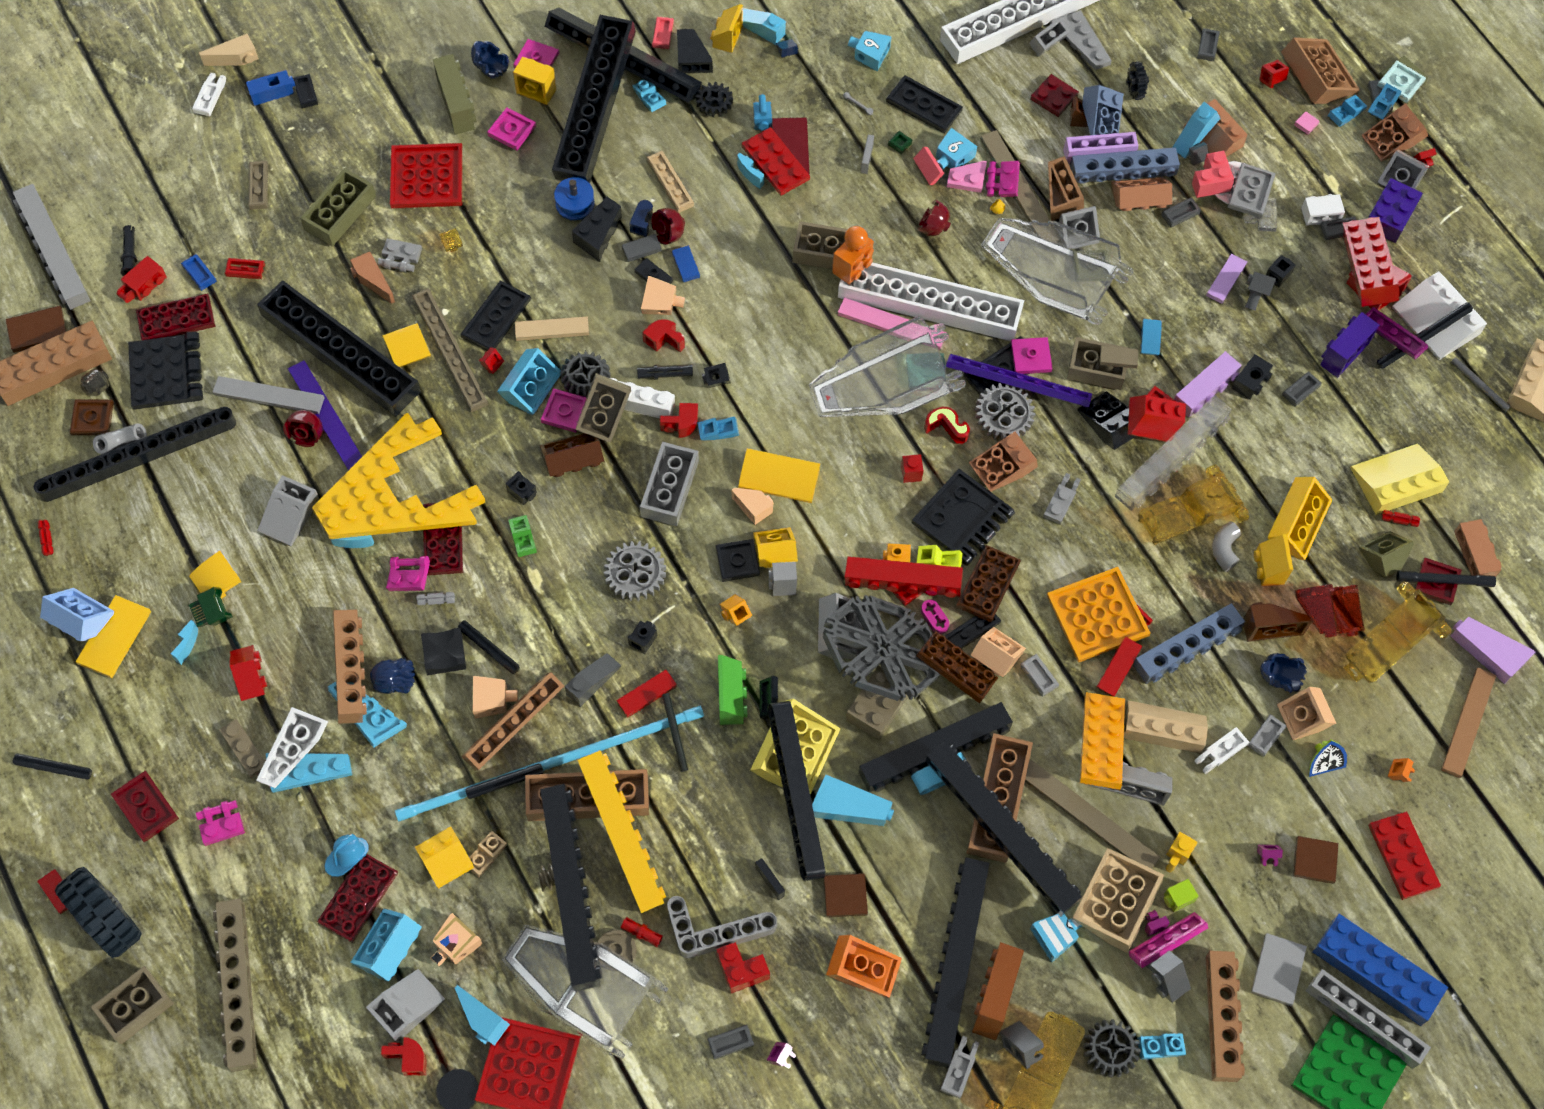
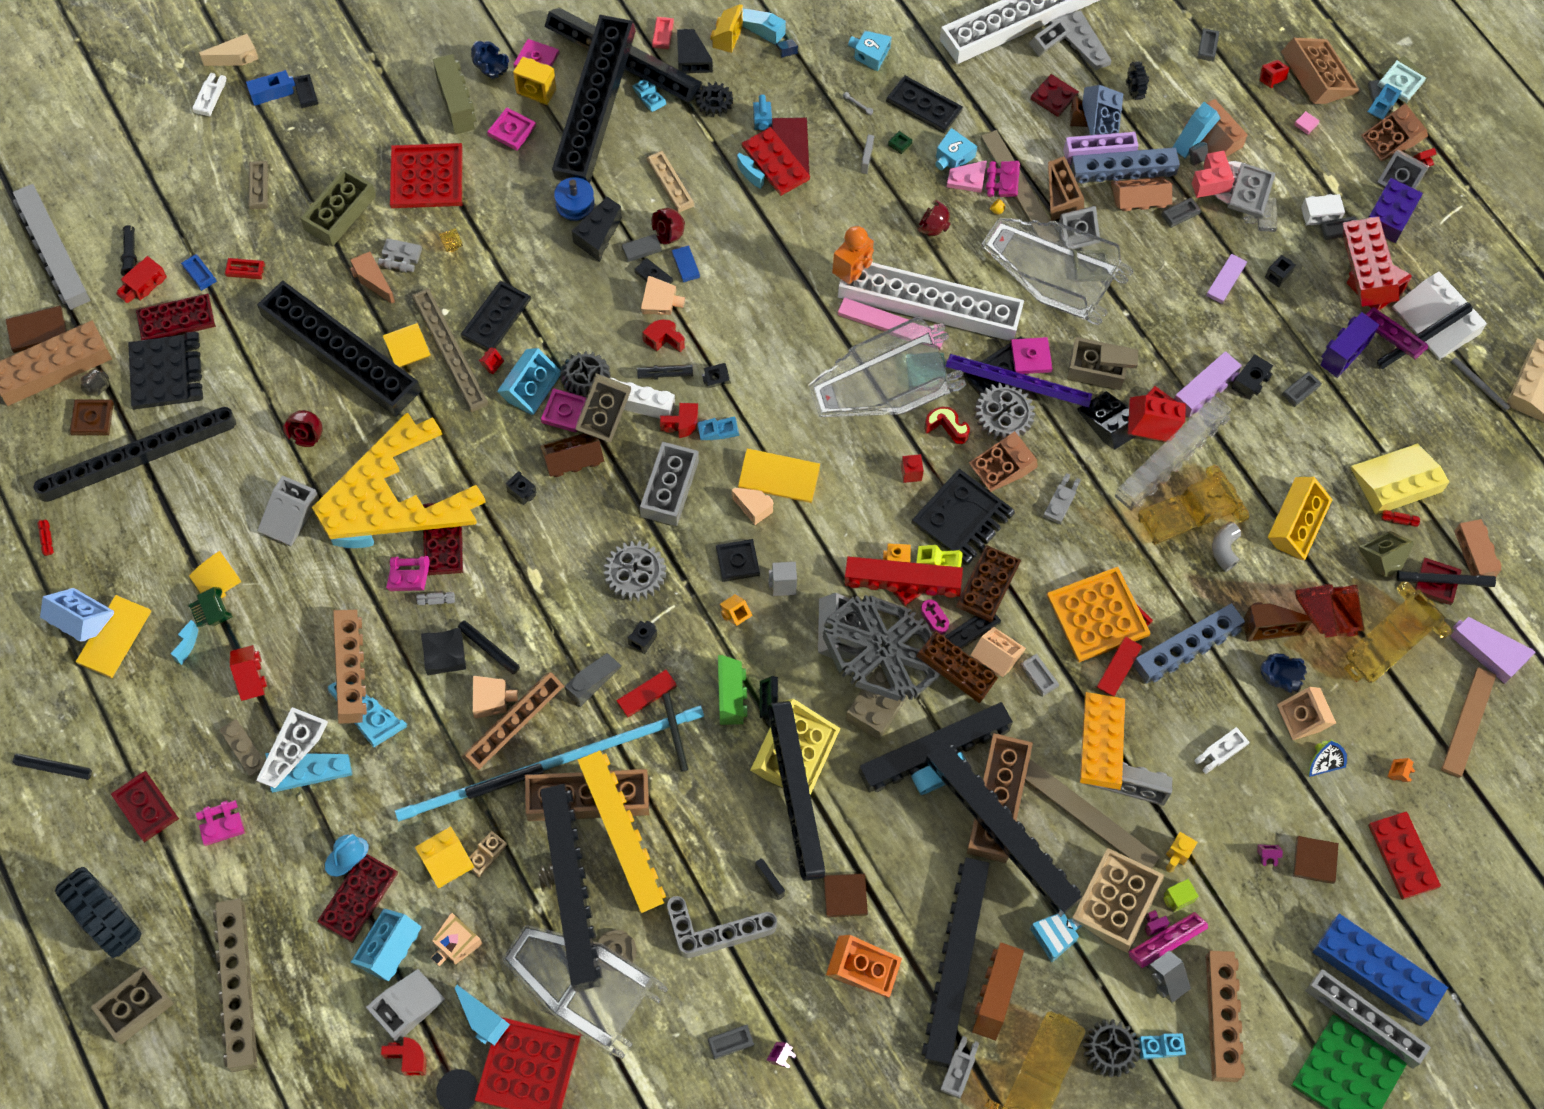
(48, 884): red tile -> none
(118, 438): light grey cylinder -> none
(268, 394): light grey tile -> none
(330, 421): dark purple tile -> none
(393, 676): dark blue hair -> none
(522, 536): bright green slope -> none
(551, 328): tan tile -> none
(639, 221): dark blue leg -> none
(641, 932): red pin -> none
(741, 973): red brick -> none
(775, 546): yellow slope -> none
(817, 244): dark tan brick -> none
(850, 804): medium azure slope -> none
(928, 166): coral tile -> none
(1022, 1044): dark grey hinge -> none
(1151, 337): dark azure slope -> none
(1165, 727): tan slope -> none
(1258, 285): dark grey brick -> none
(1266, 735): light grey tile -> none
(1273, 561): yellow slope -> none
(1278, 969): light grey tile -> none
(1347, 111): dark azure slope -> none

